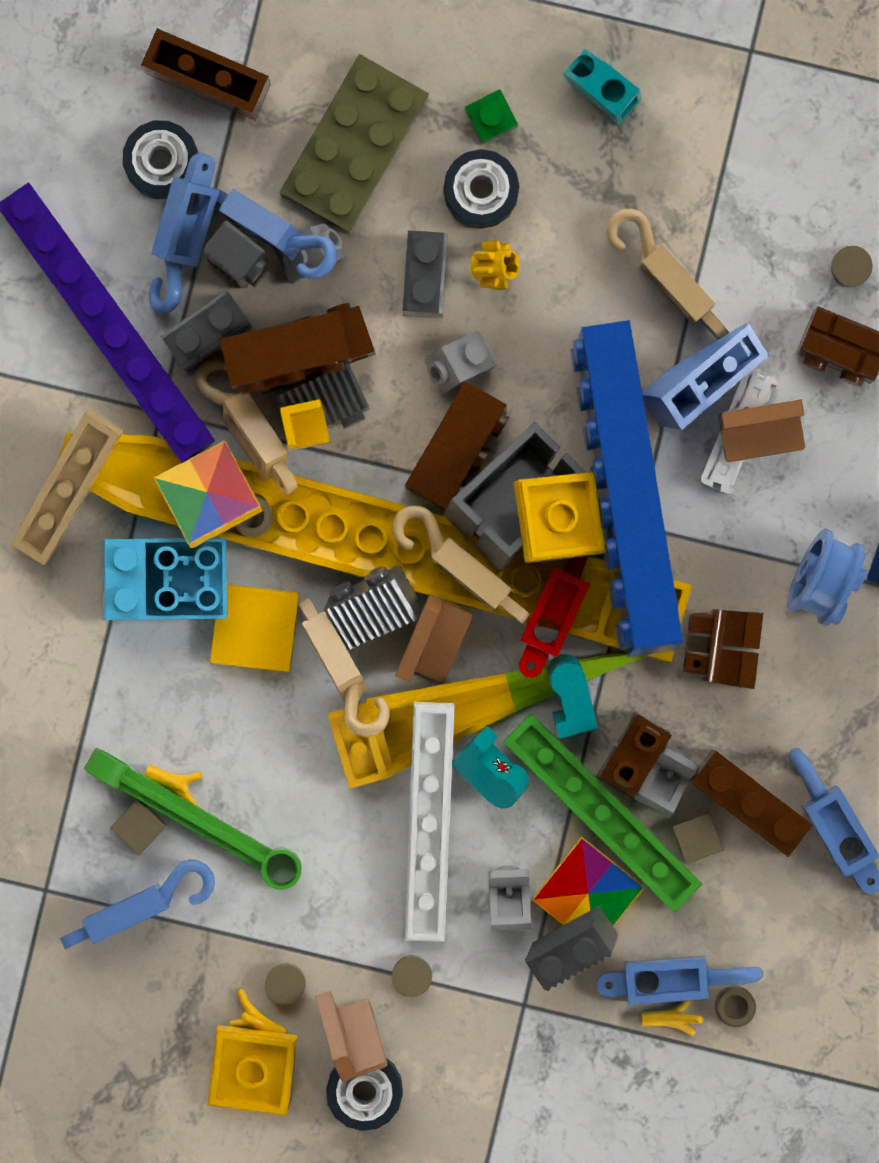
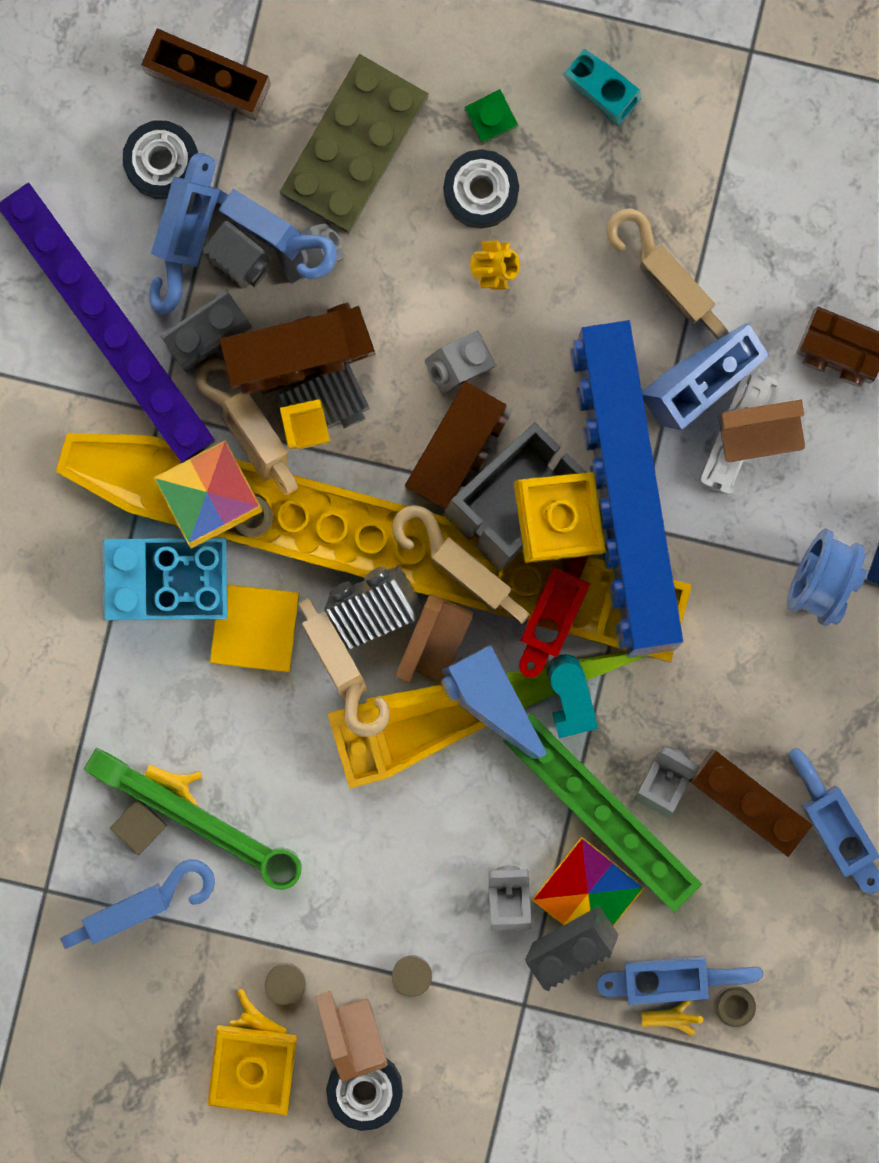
(66, 487): tan plate -> none
(425, 274): dark grey brick -> none
(429, 821): white tile -> none
(488, 695): none -> medium blue slope
(491, 770): teal leg -> none
(634, 755): reddish brown hips -> none
(697, 838): dark tan tile -> none
(727, 629): reddish brown hips -> none
(851, 266): dark tan tile -> none

